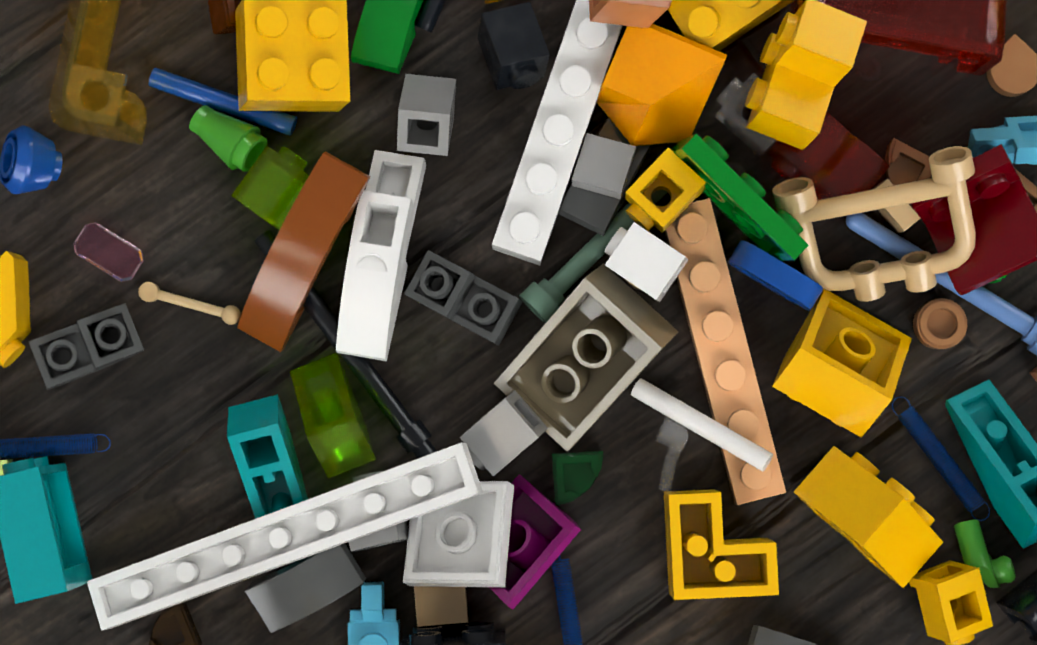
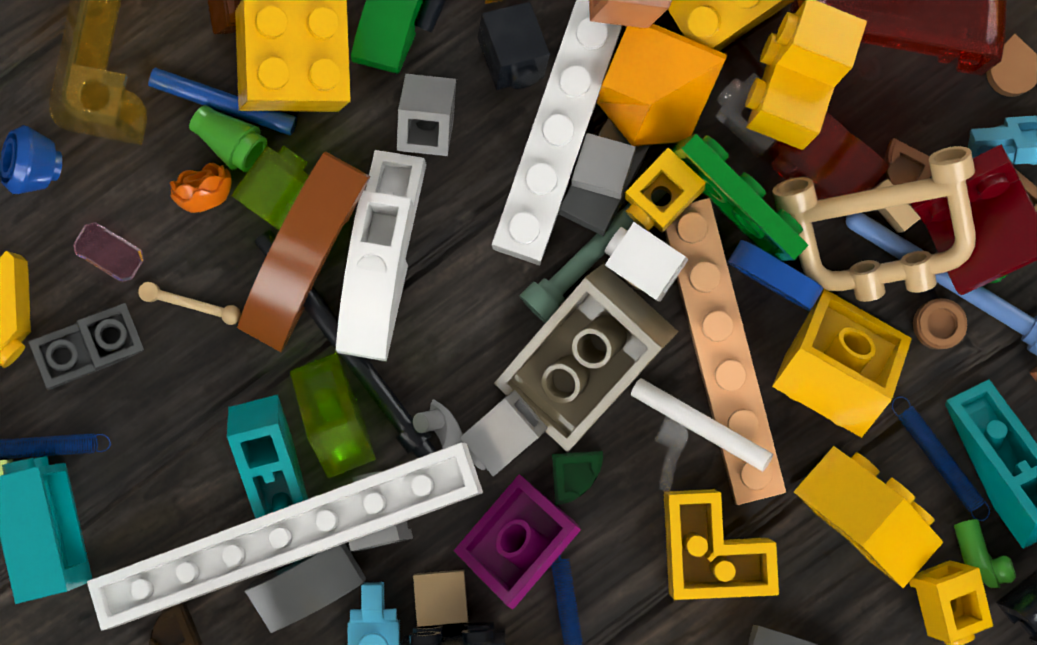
(201, 189): none -> orange plate
(441, 421): none -> light grey bar
(462, 541): white tile -> none
(463, 297): dark grey slope -> none

